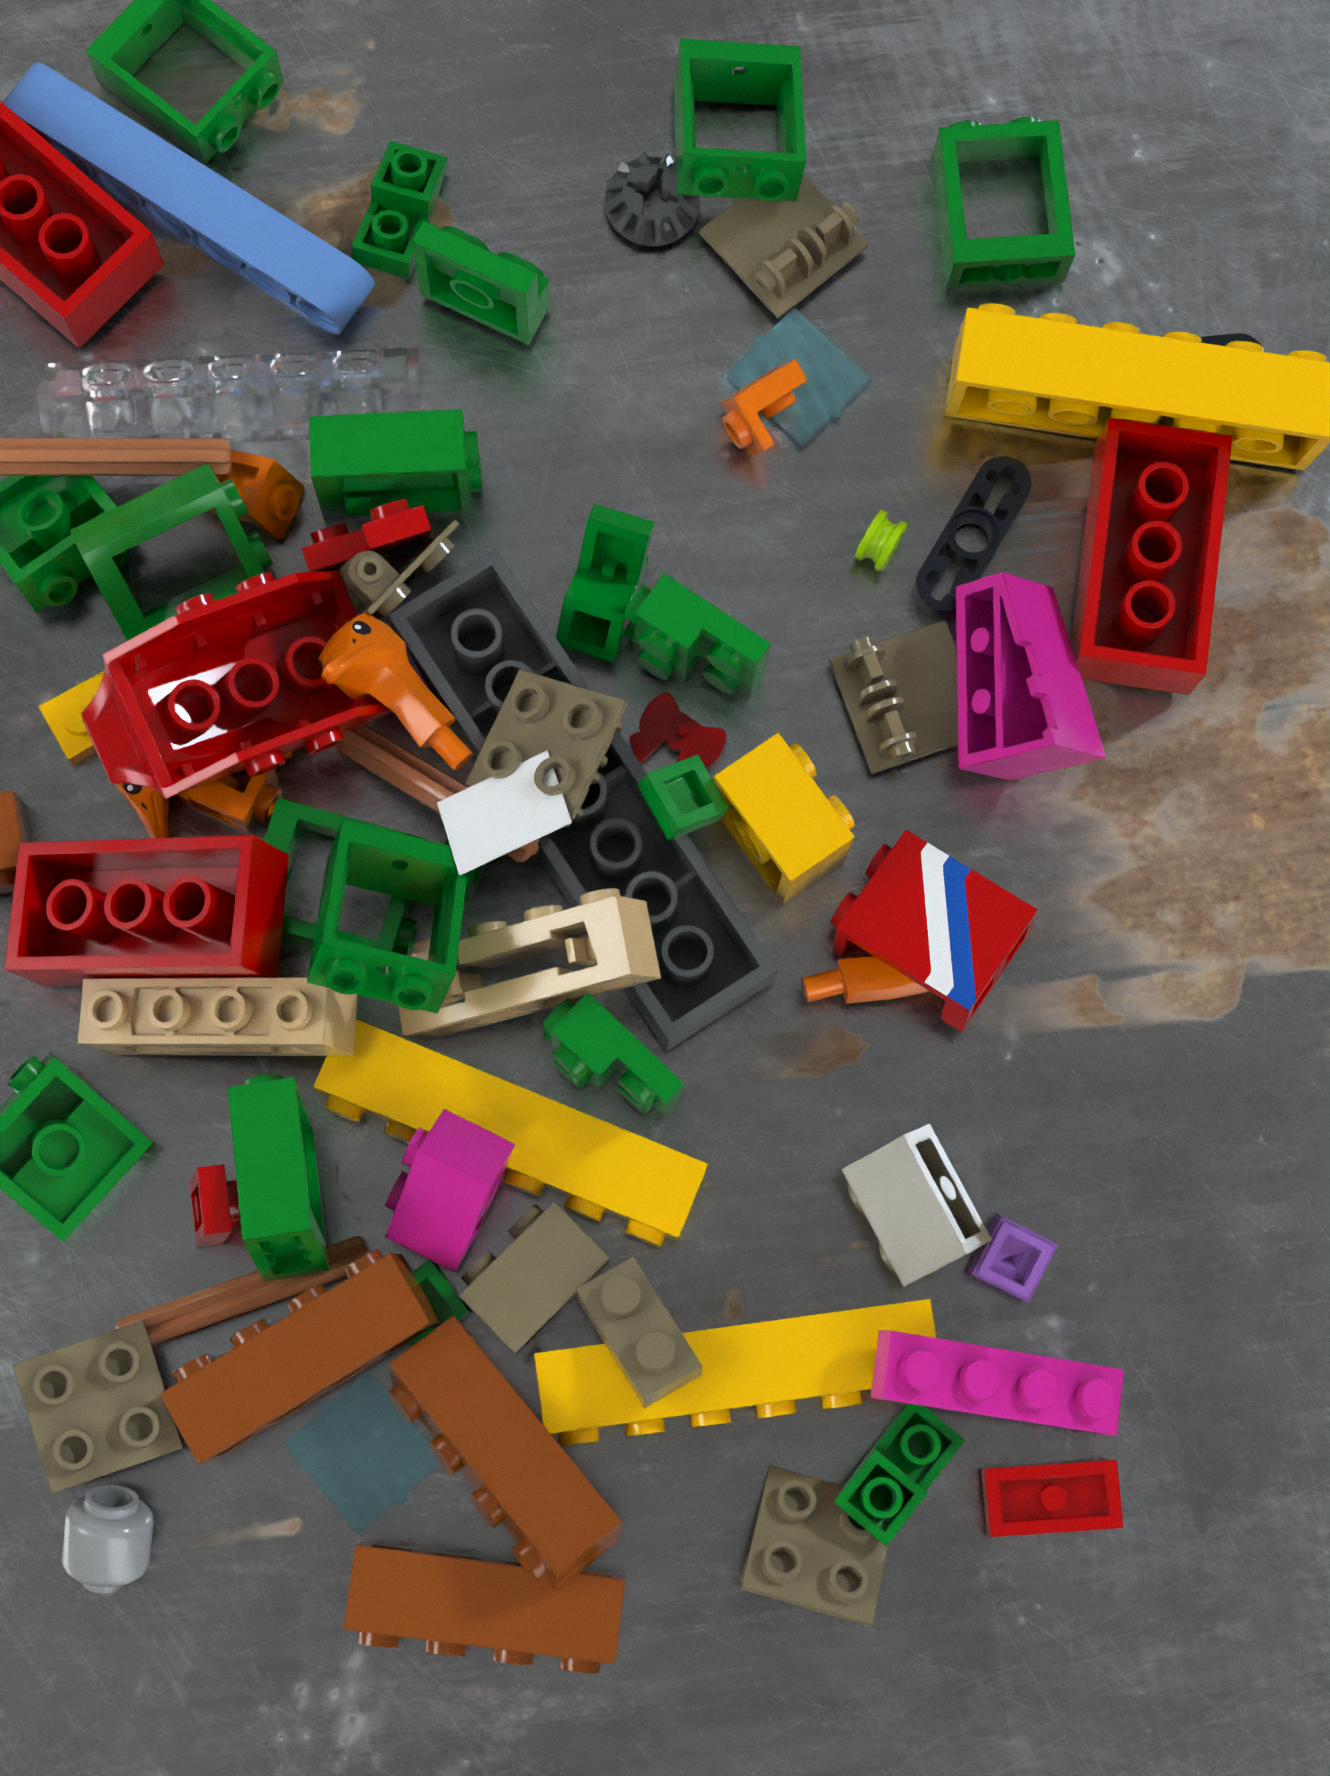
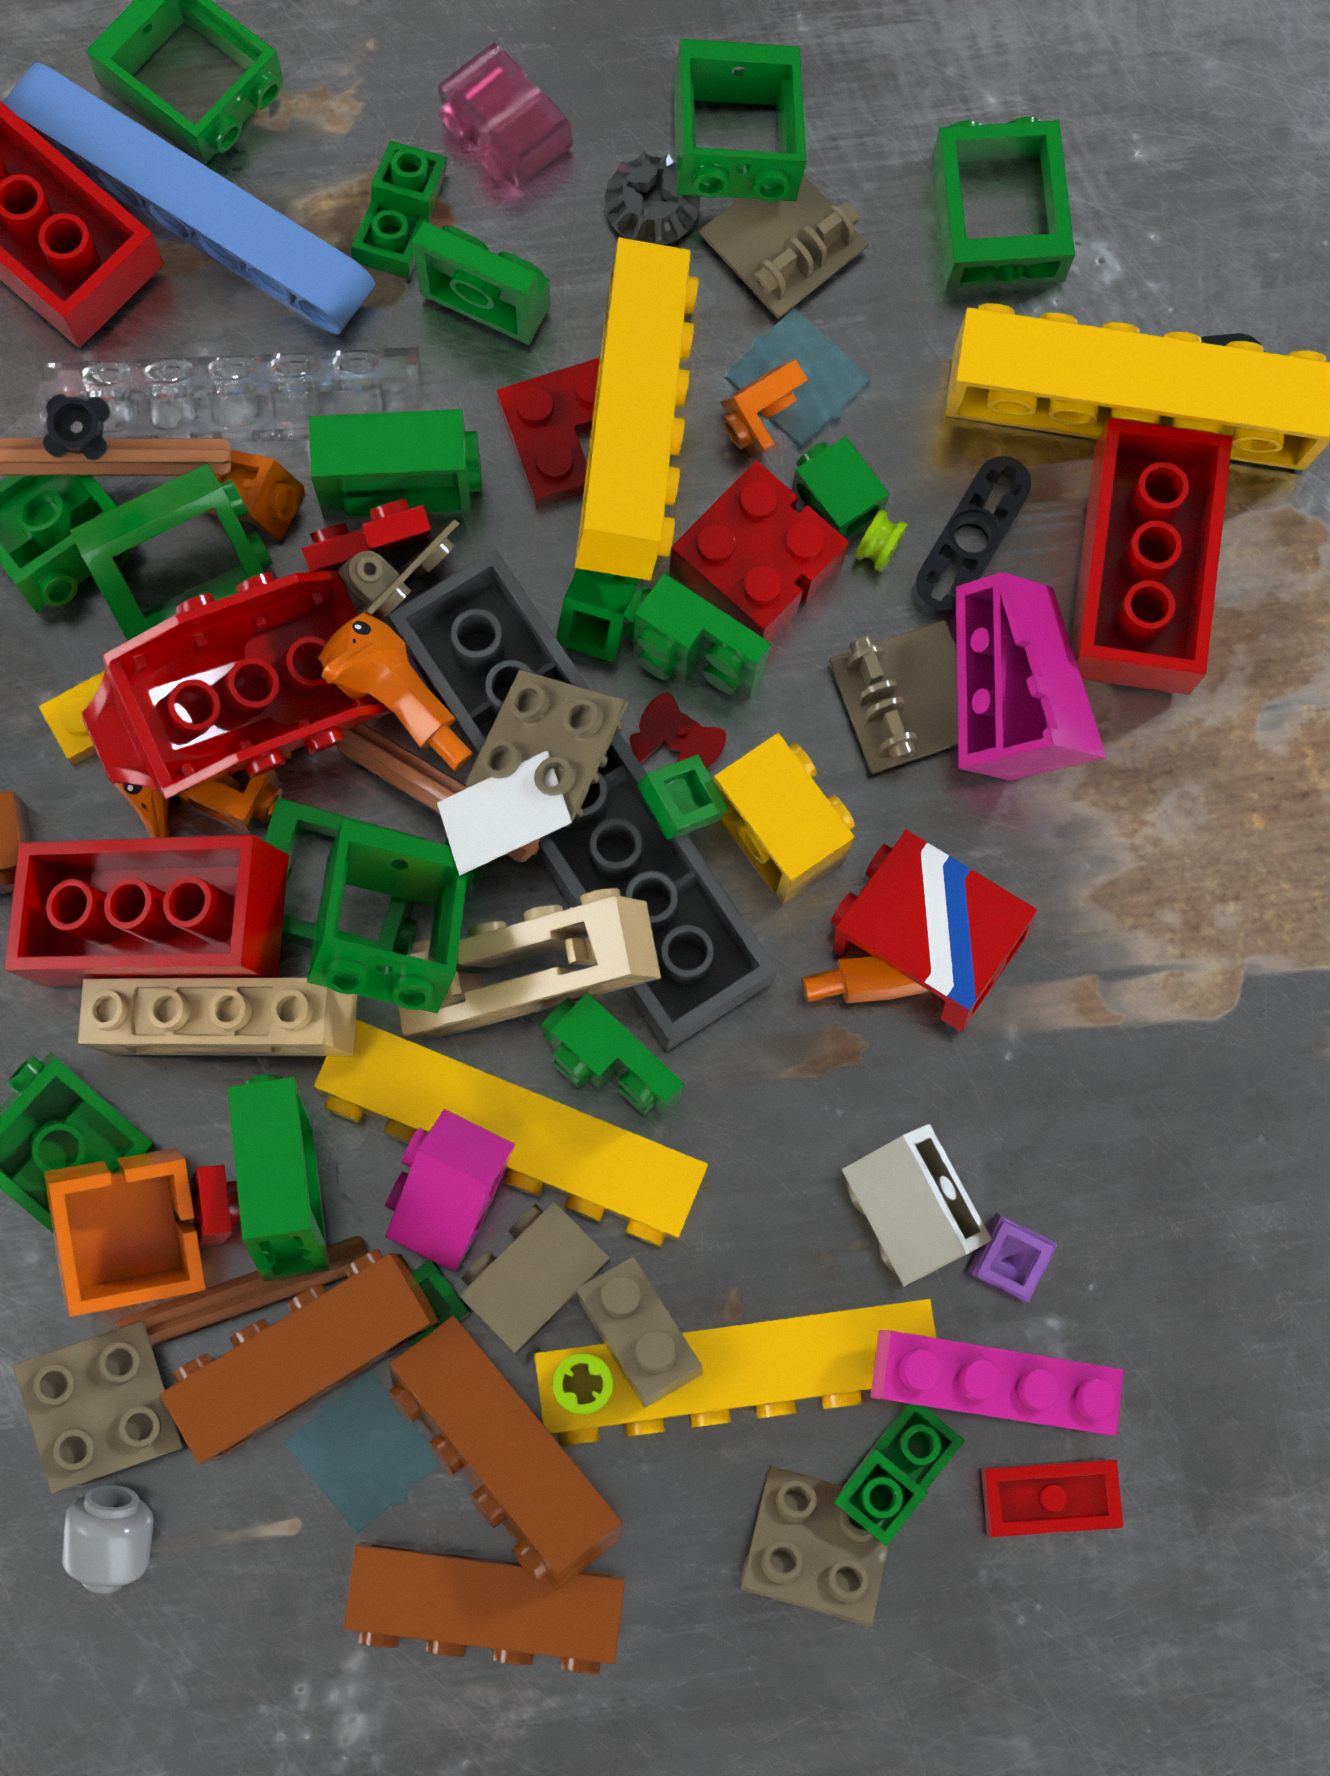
(63, 413): none -> black plate
(121, 1232): none -> orange piece
(504, 116): none -> clear pink brick
(544, 427): none -> red plate
(596, 1368): none -> lime bush
(635, 410): none -> yellow brick
(755, 550): none -> red piece
(839, 486): none -> green brick

